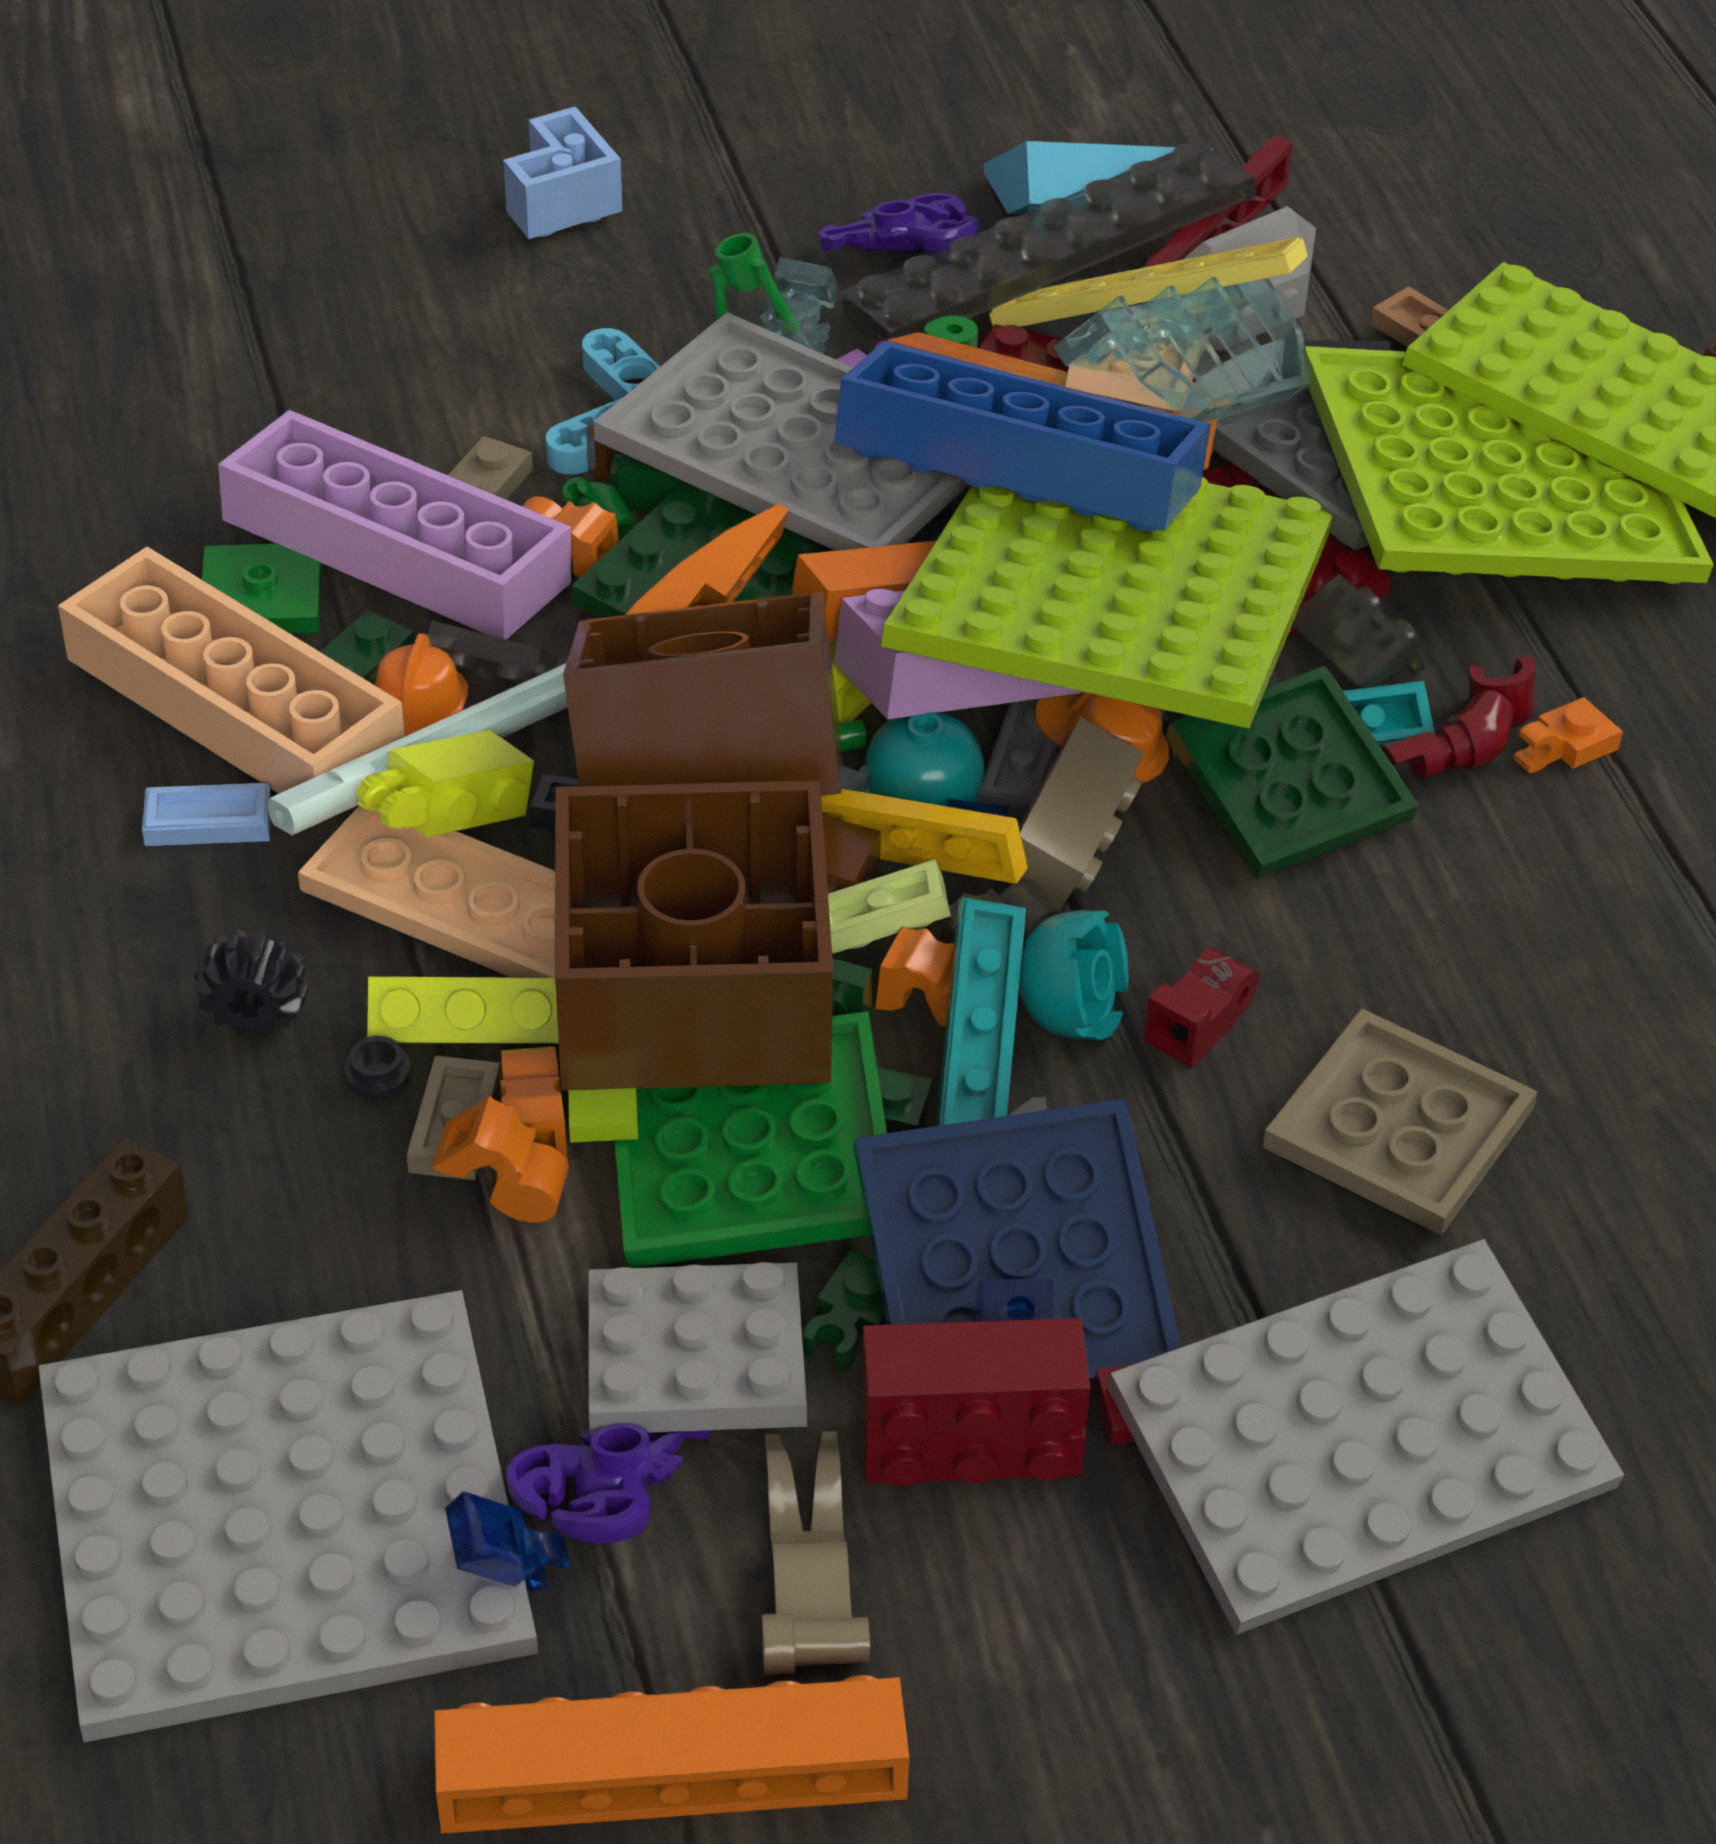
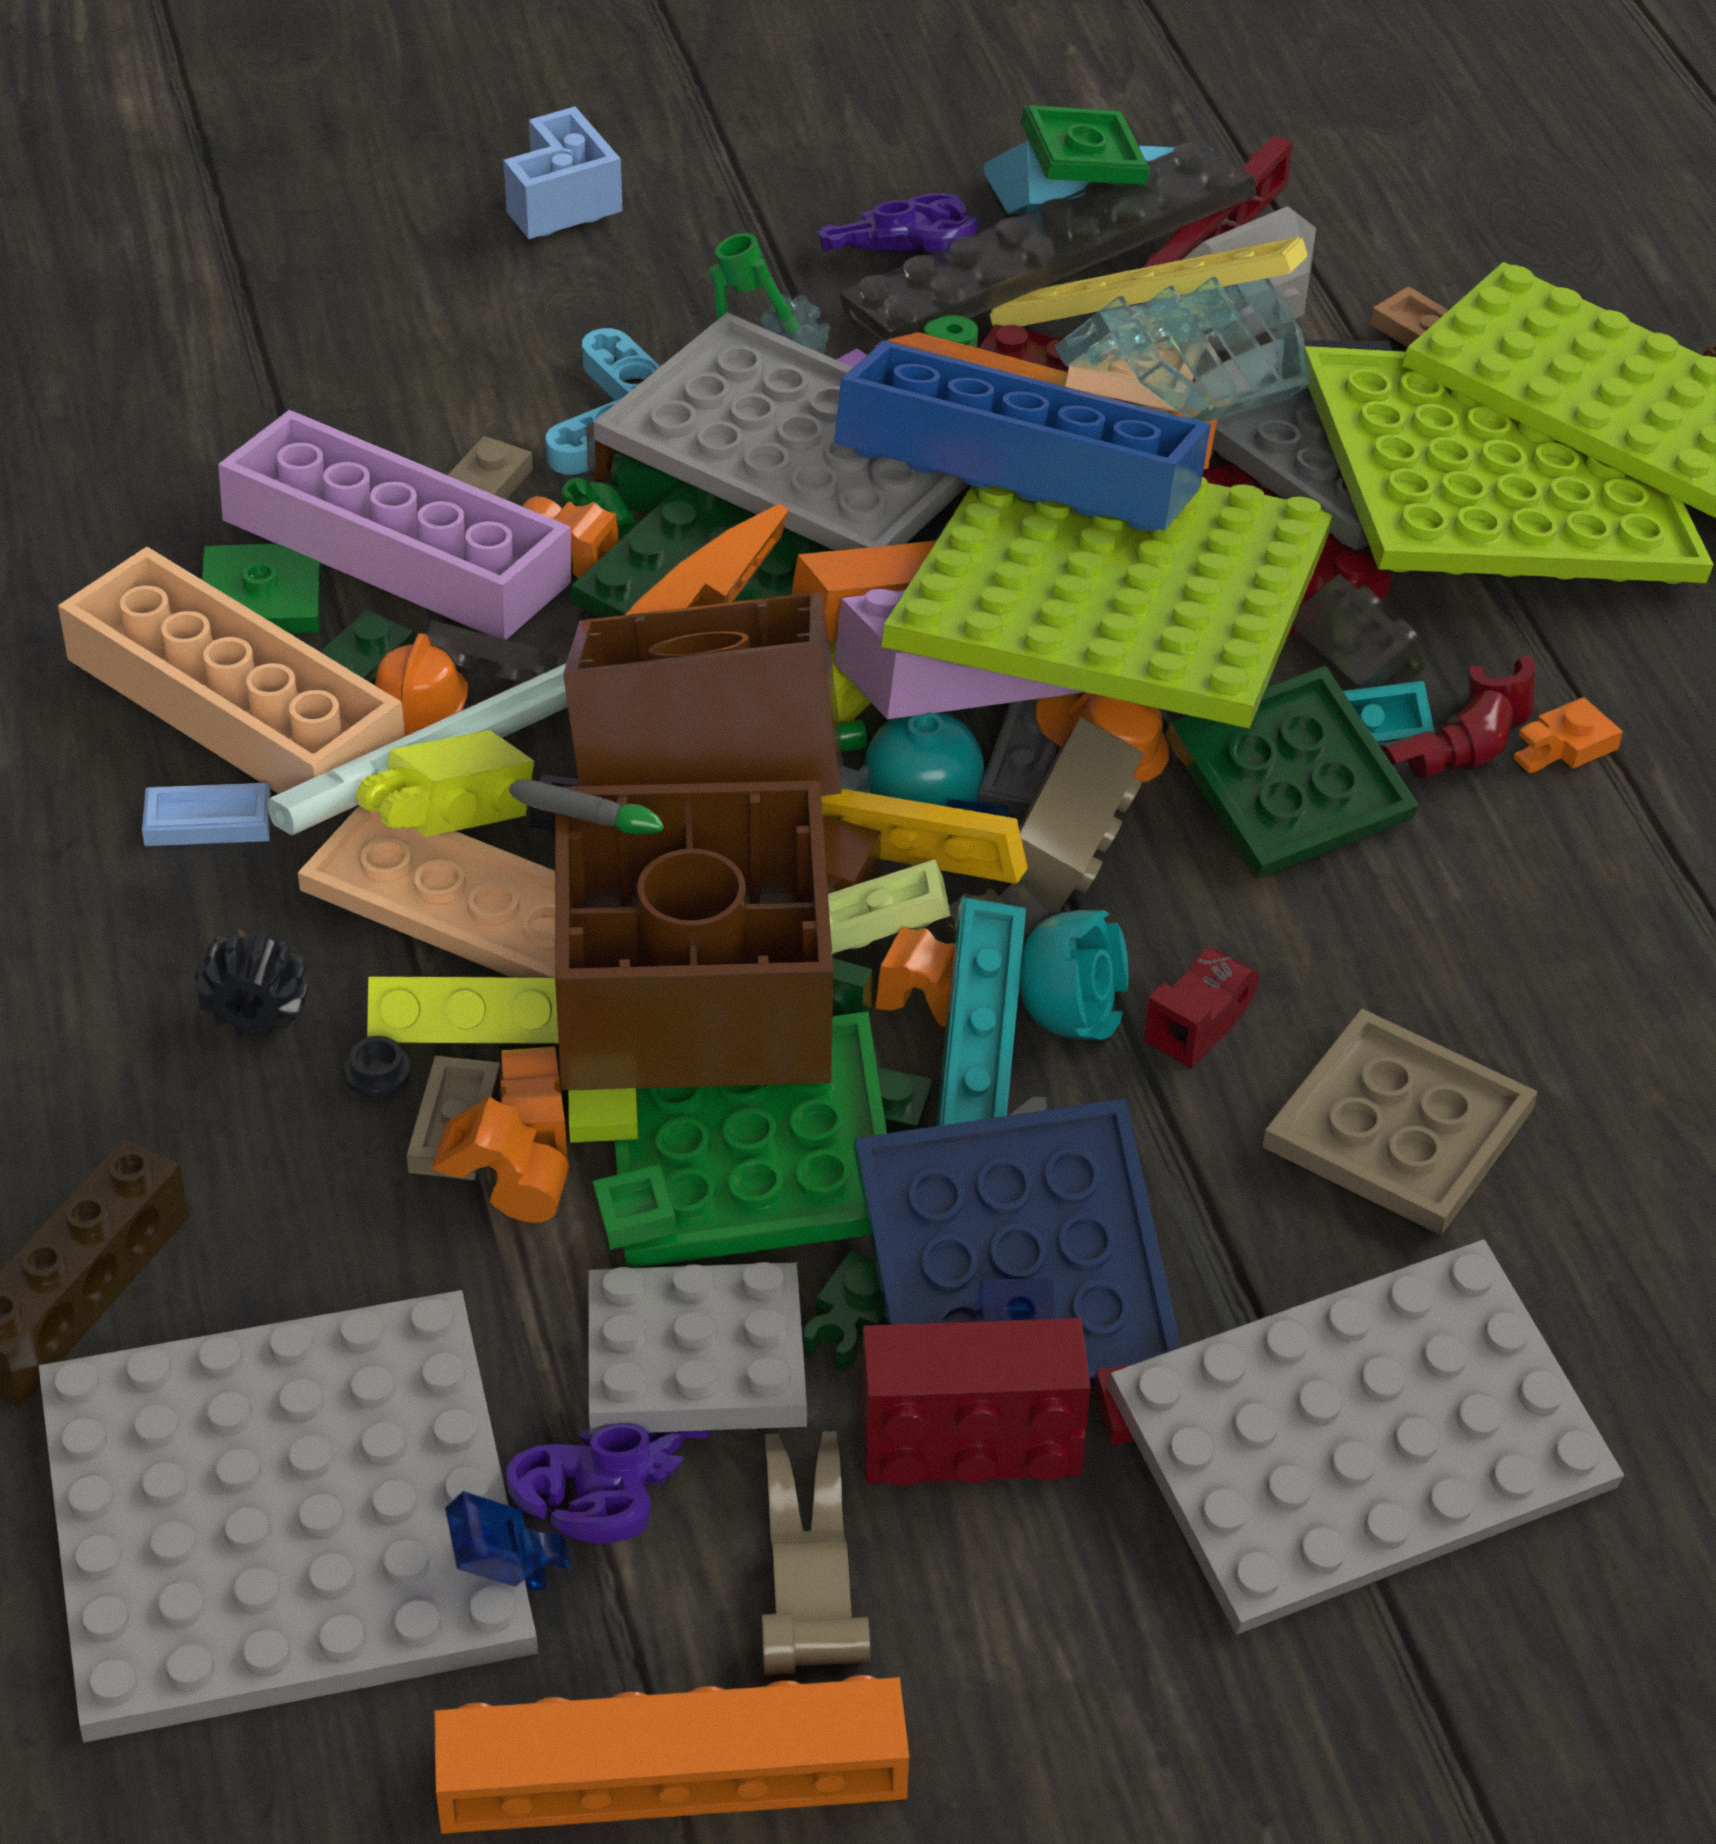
(628, 818): none -> dark grey piece
(635, 1206): none -> green plate
(807, 279): clear light blue tile -> none
(1084, 145): none -> green plate

